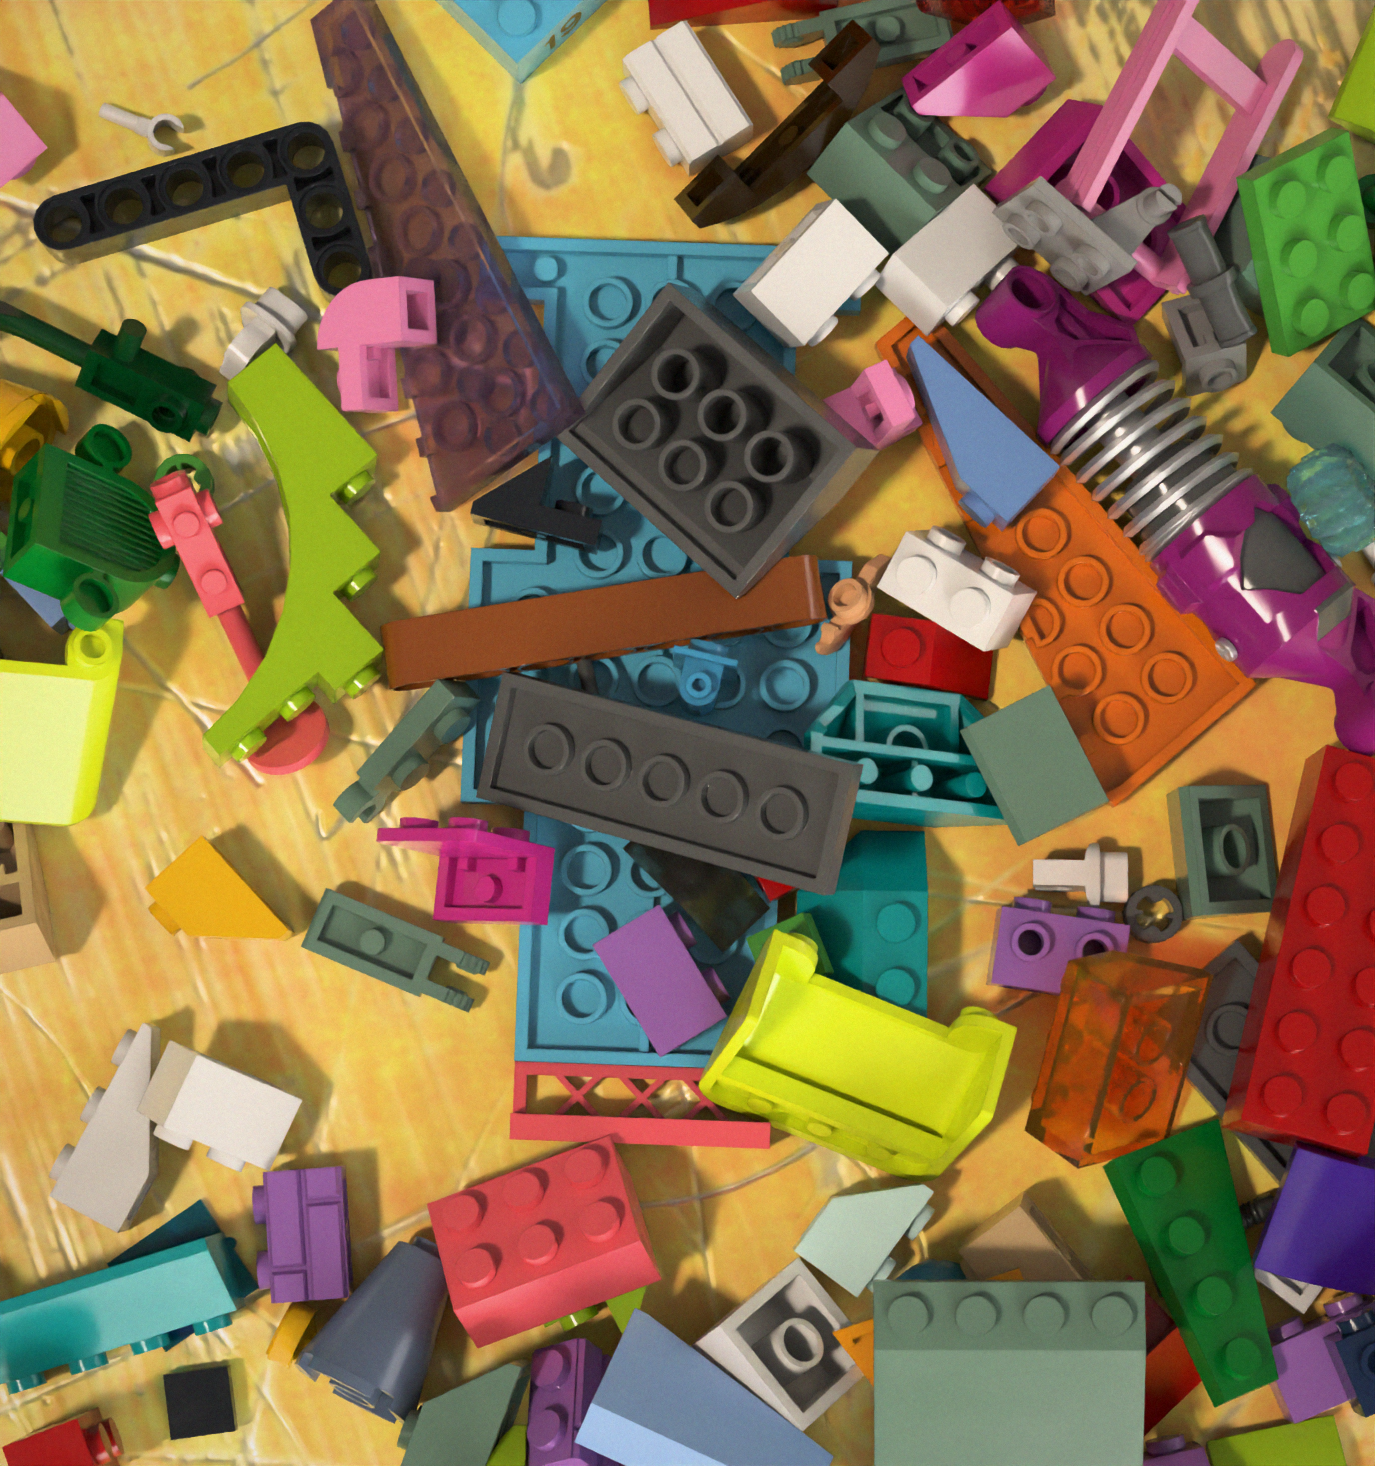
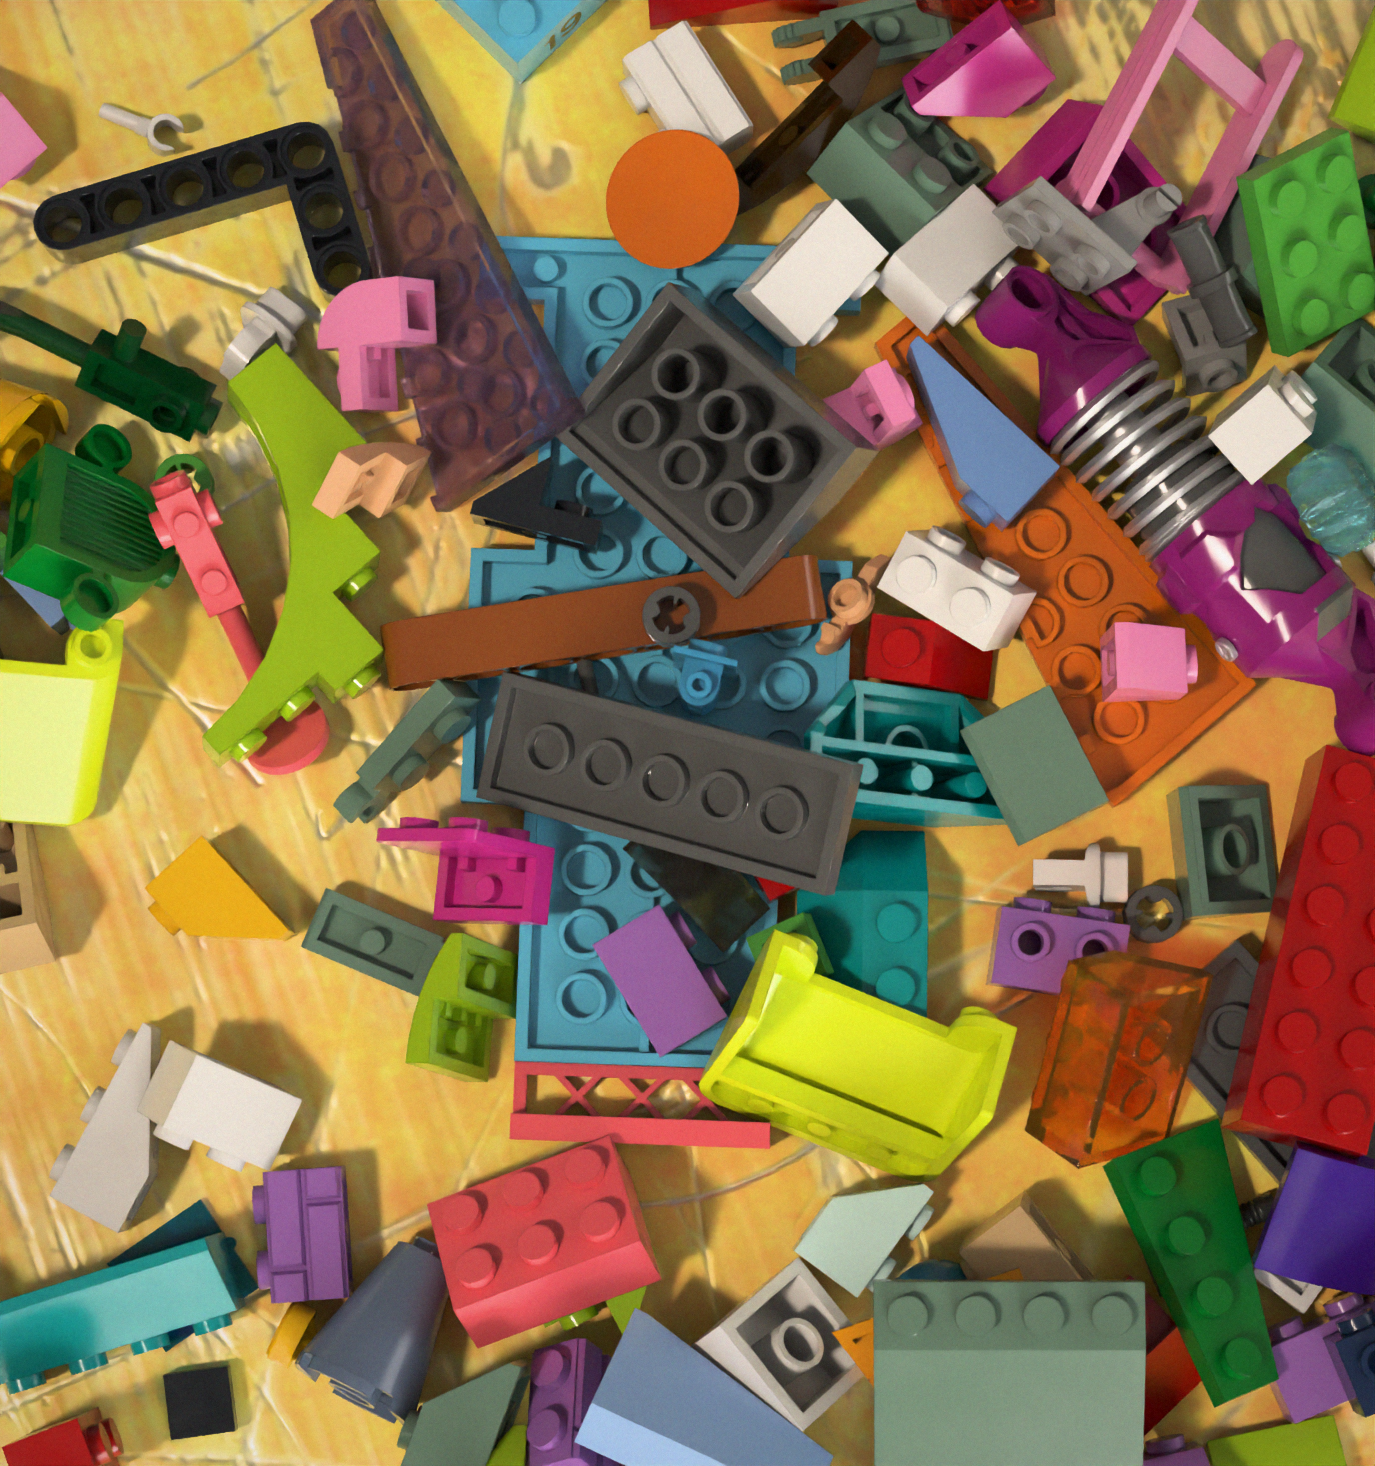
(371, 476): none -> light nougat slope
(457, 1006): none -> lime slope
(651, 613): none -> dark grey bush
(672, 199): none -> orange sticker
(1146, 663): none -> bright pink slope
(1265, 423): none -> white brick

